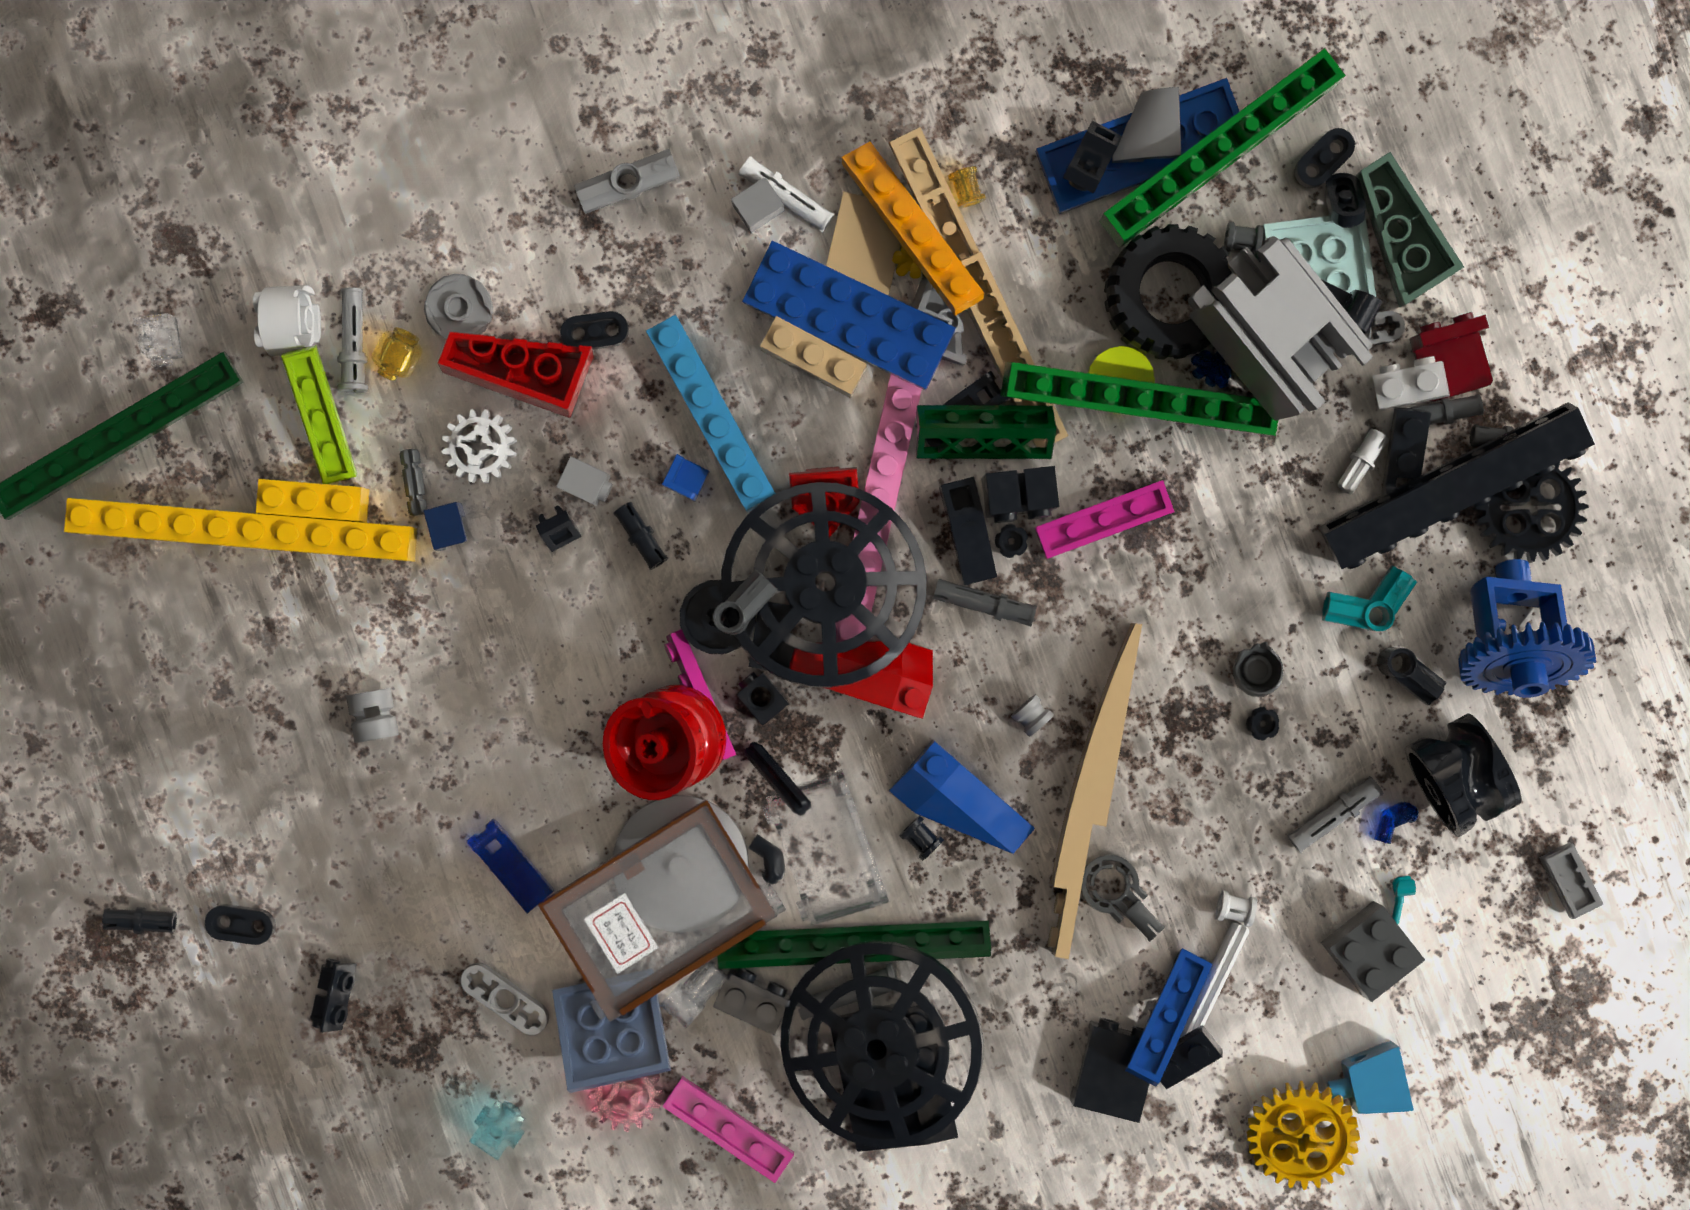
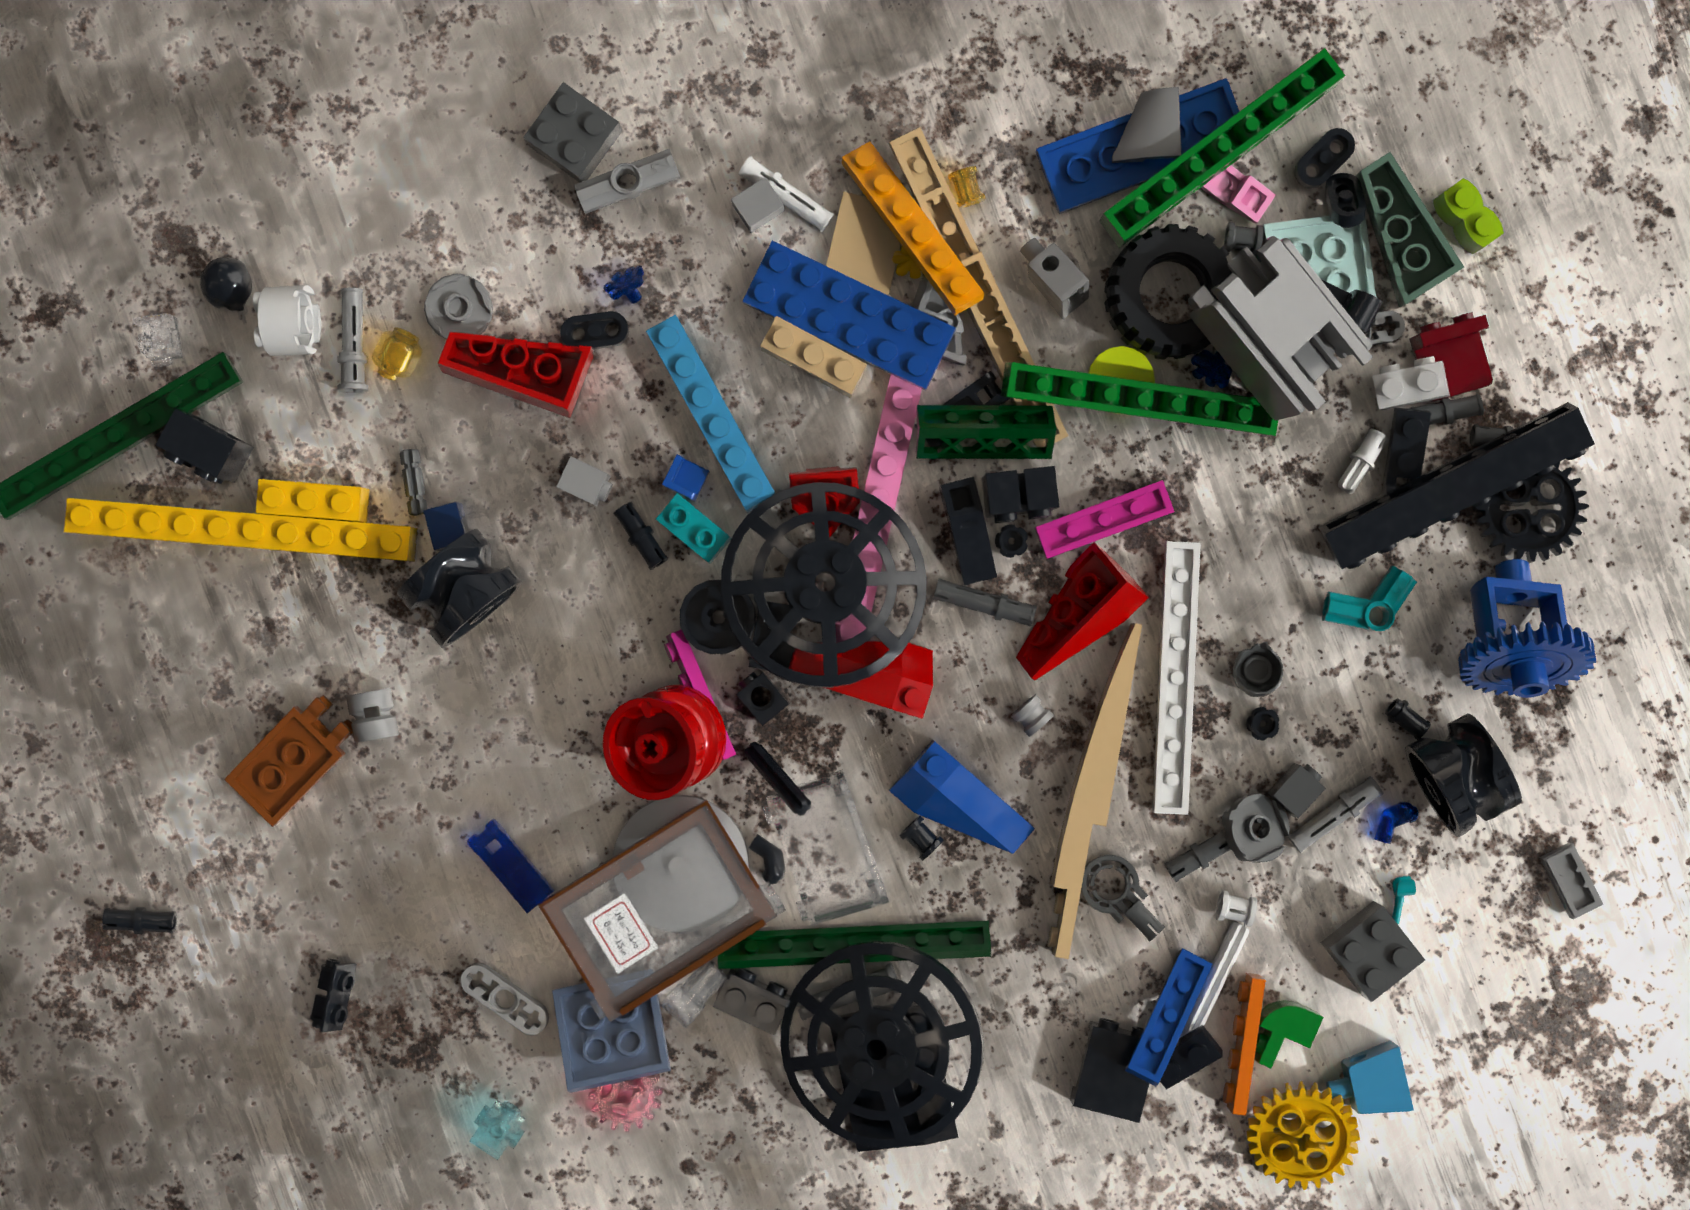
(203, 445): none -> black brick
(226, 283): none -> black hair
(241, 924): black plate -> none
(289, 761): none -> dark orange tile
(319, 414): lime tile -> none
(459, 587): none -> black piece
(483, 431): white gear -> none
(558, 529): black tile -> none
(573, 133): none -> dark grey brick
(626, 284): none -> clear blue plant
(693, 528): none -> teal brick
(728, 1129): dark pink plate -> none
(747, 600): dark grey piece -> none
(1065, 285): none -> light grey torso
(1090, 604): none -> red wedge
(1092, 157): black brick -> none
(1176, 678): none -> white plate
(1198, 856): none -> dark grey pin
(1239, 832): none -> dark grey plate
(1240, 193): none -> bright pink slope
(1242, 1057): none -> orange plate
(1283, 1021): none -> green brick
(1297, 789): none -> dark grey brick
(1407, 718): none -> black pin
(1412, 675): black piece -> none
(1471, 221): none -> lime brick

